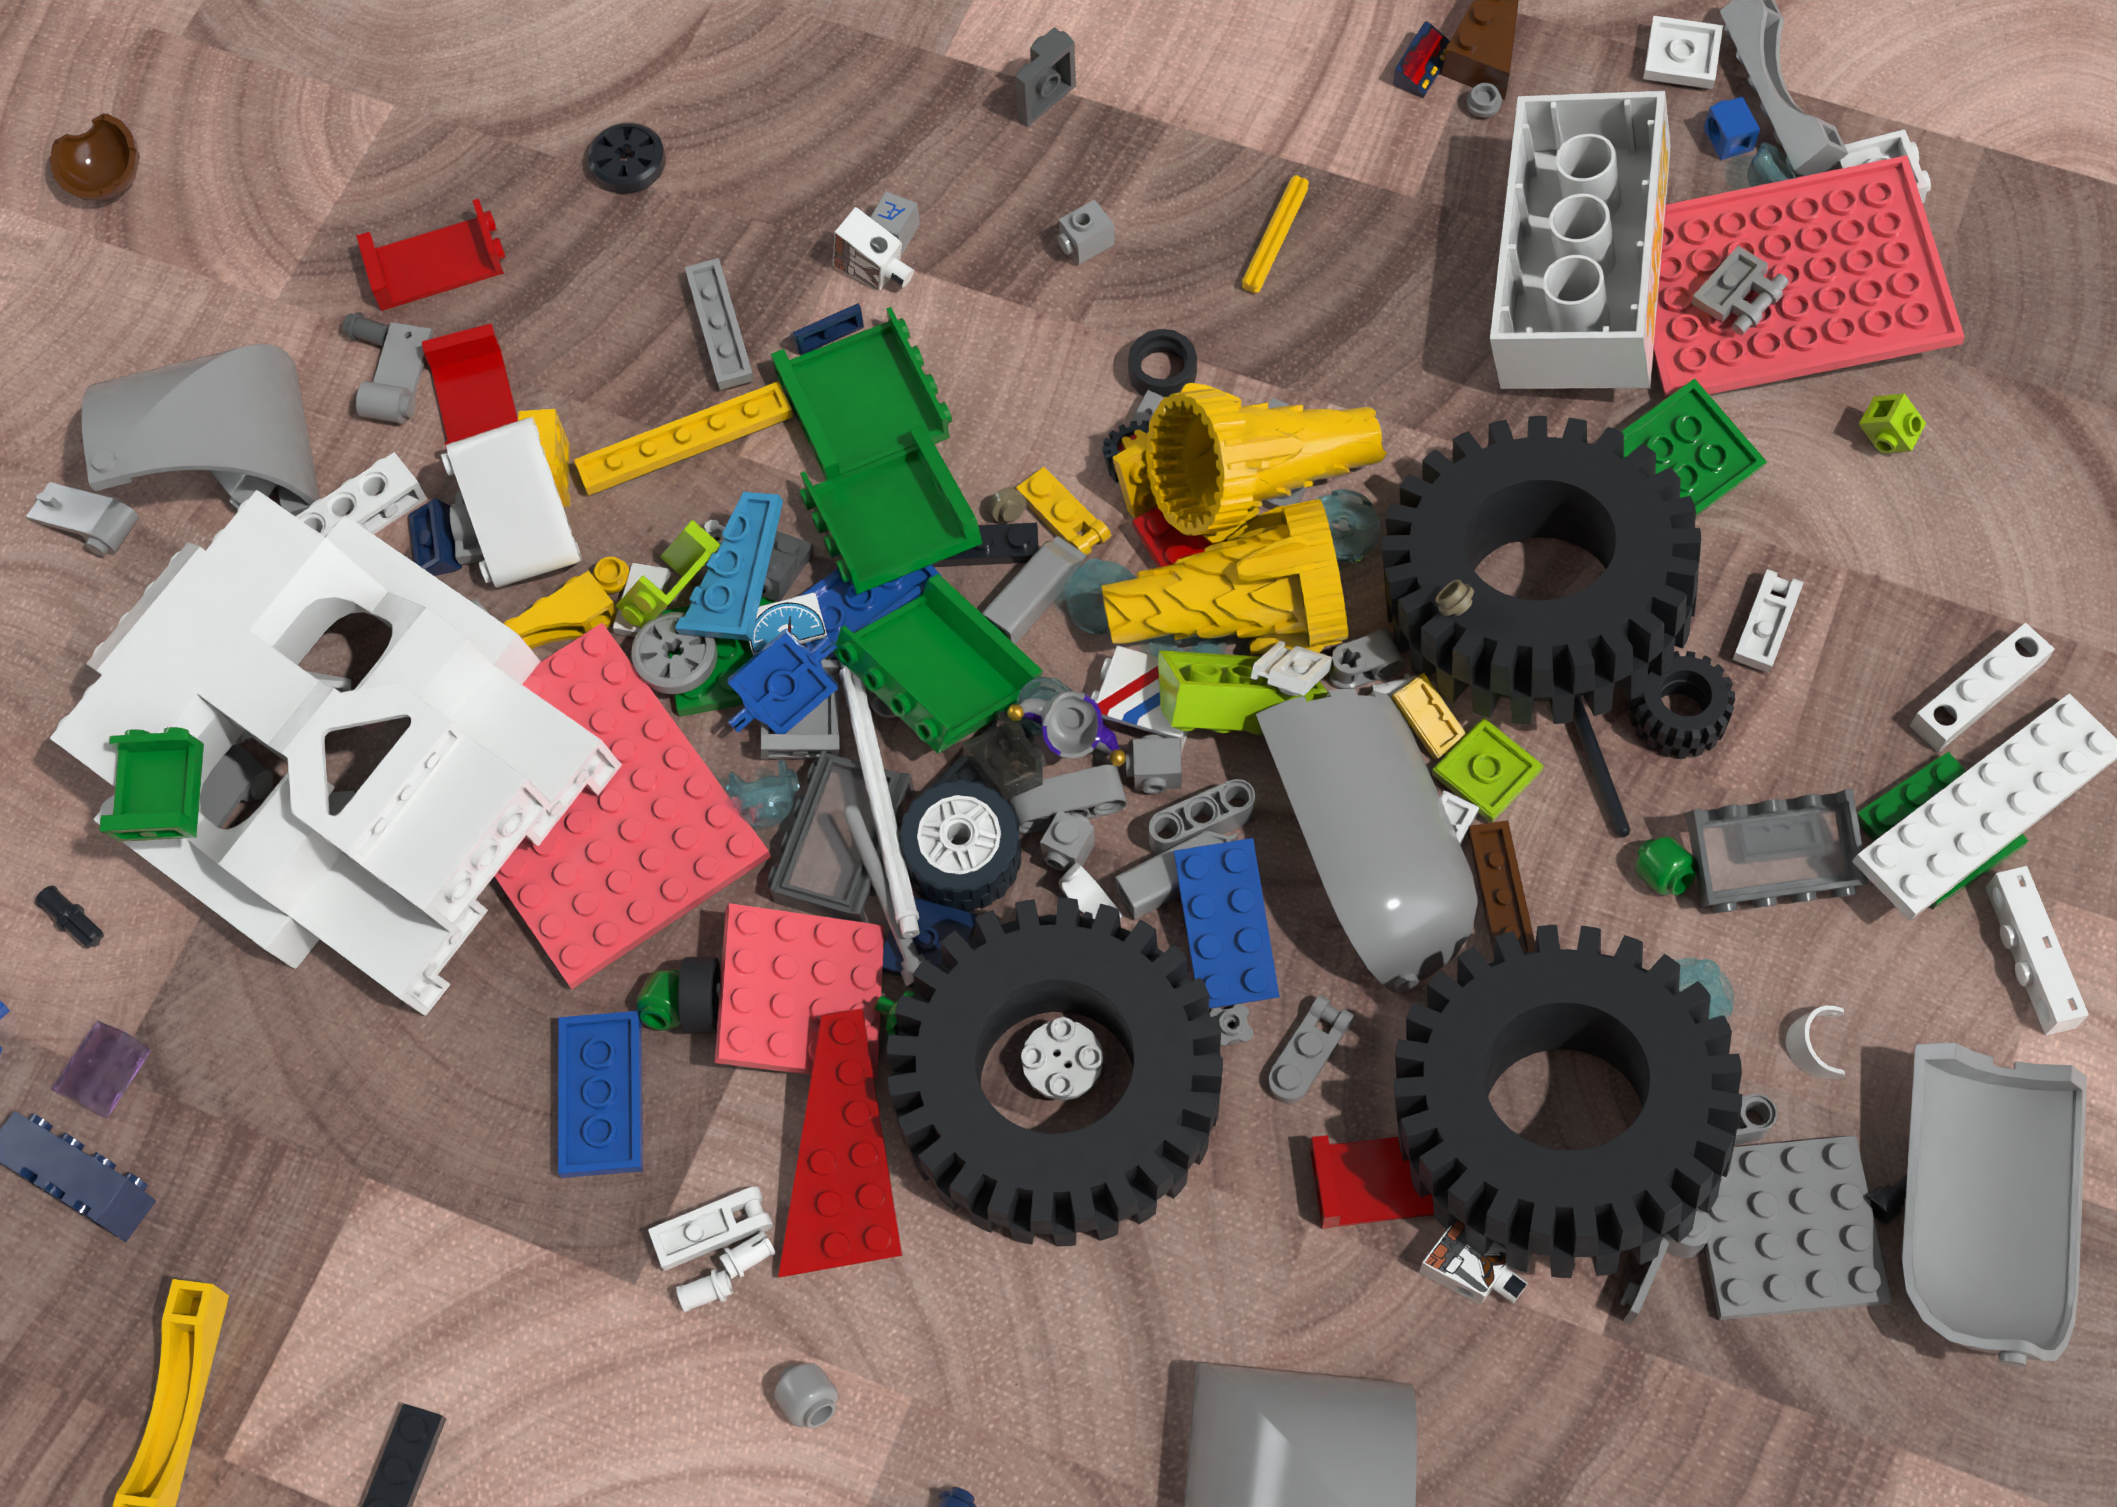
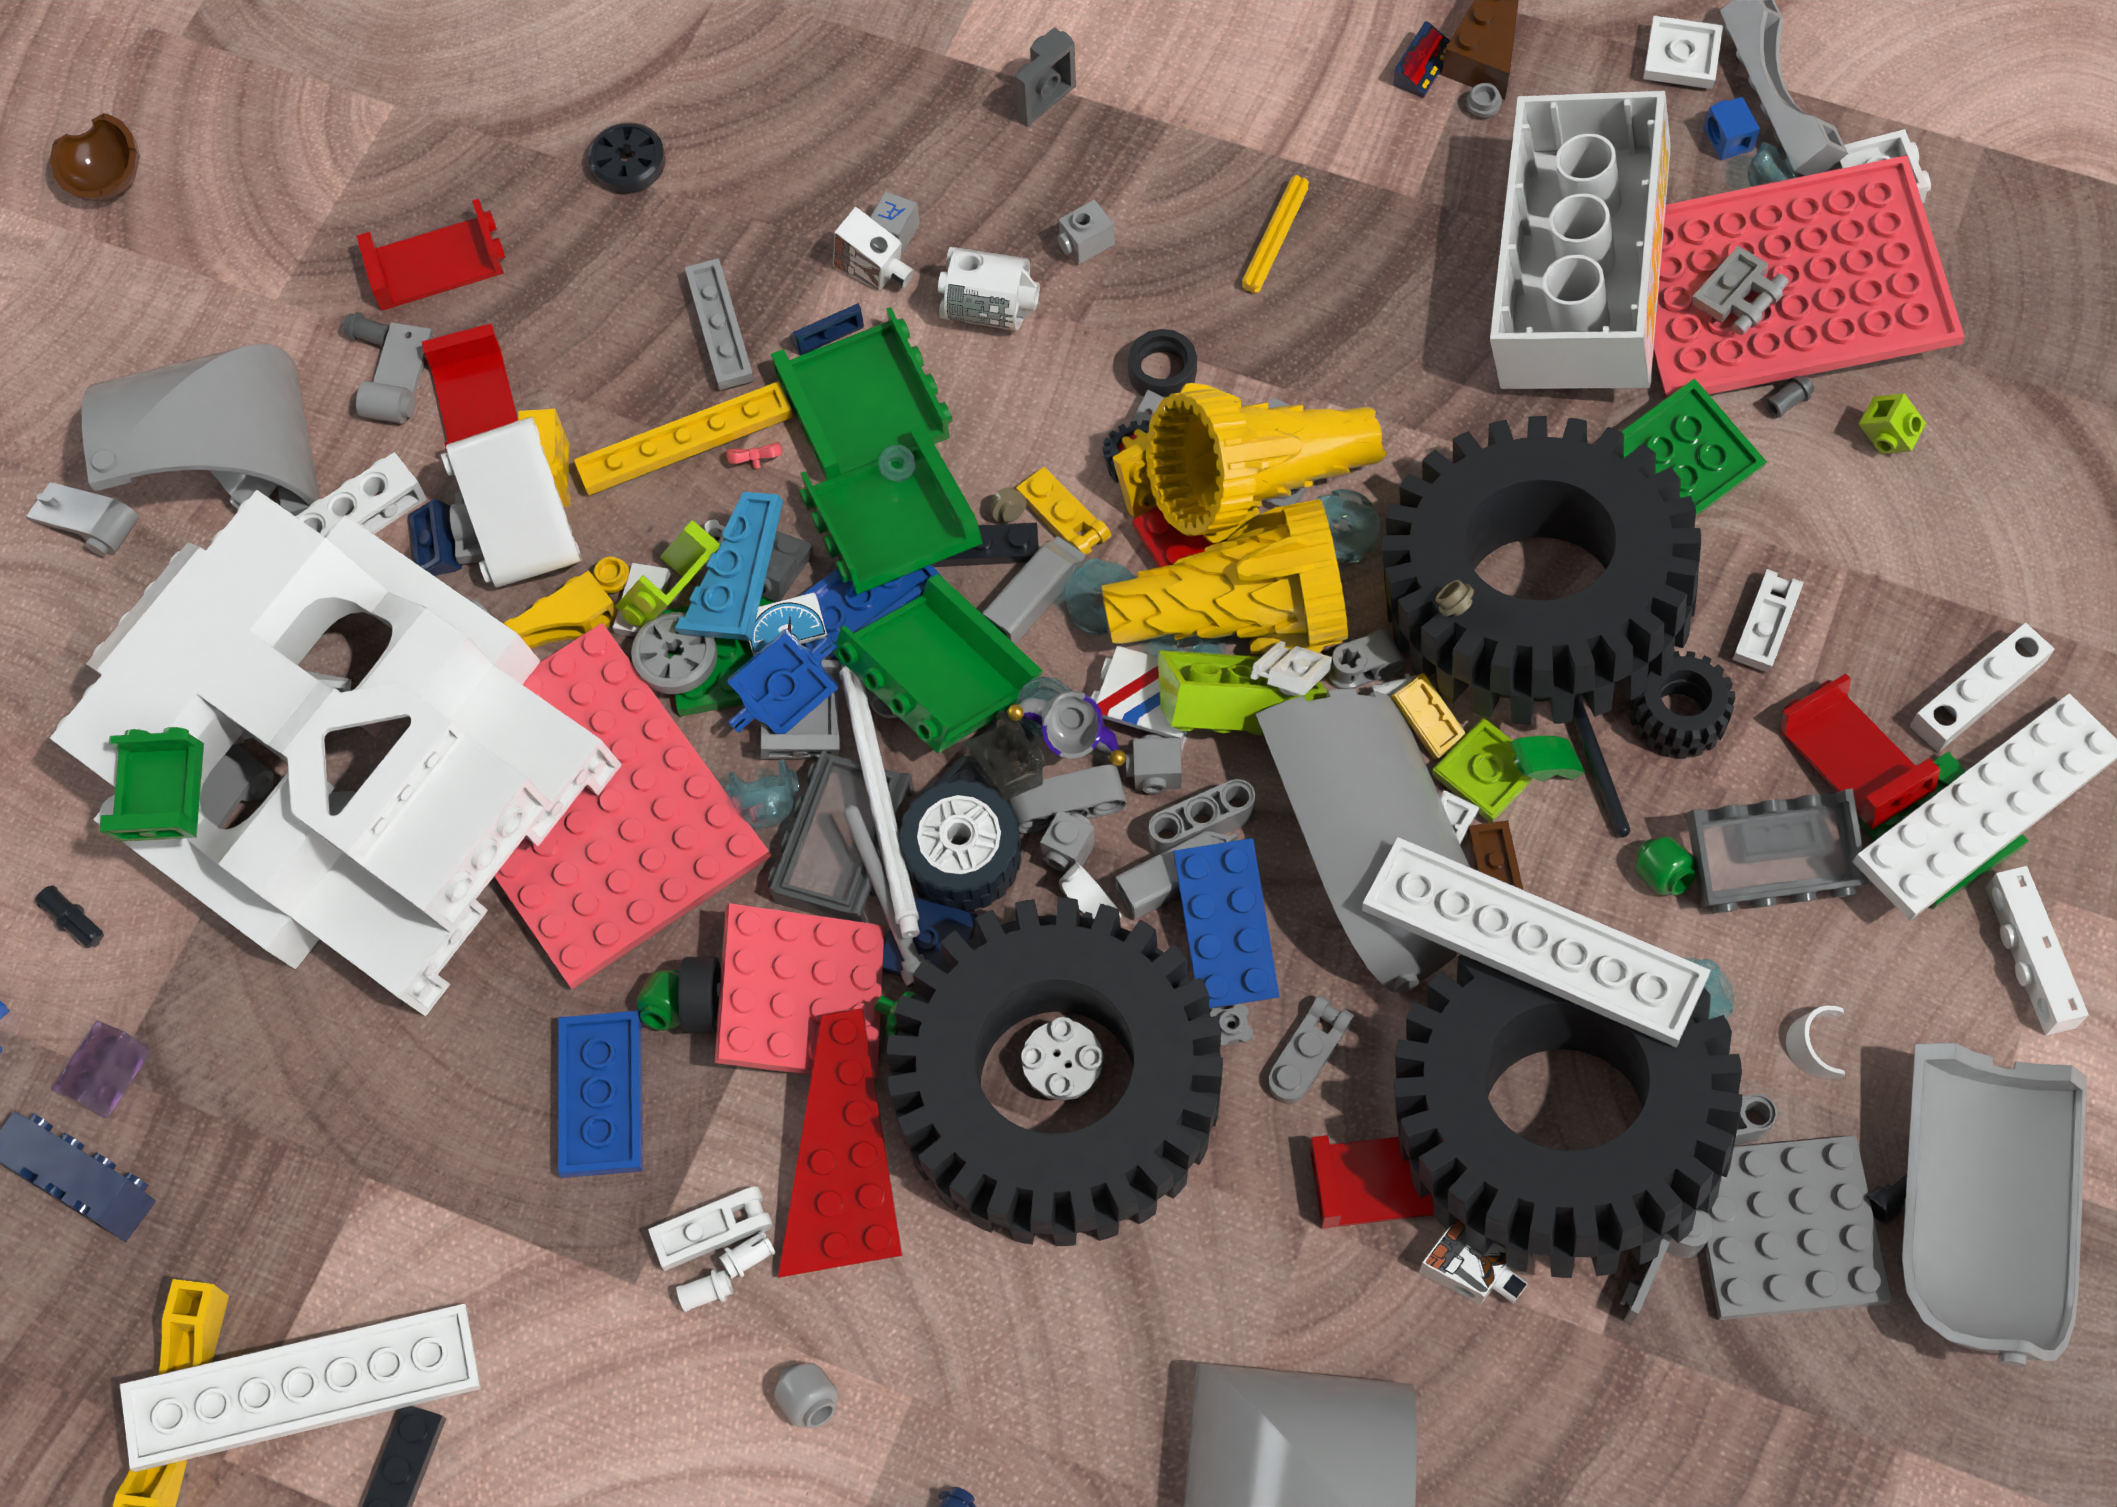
(298, 1387): none -> white plate
(741, 455): none -> coral piece
(900, 454): none -> clear light blue plate
(987, 289): none -> white cylinder
(1537, 941): none -> white plate
(1545, 757): none -> green slope
(1795, 391): none -> dark grey pin
(1855, 753): none -> red panel

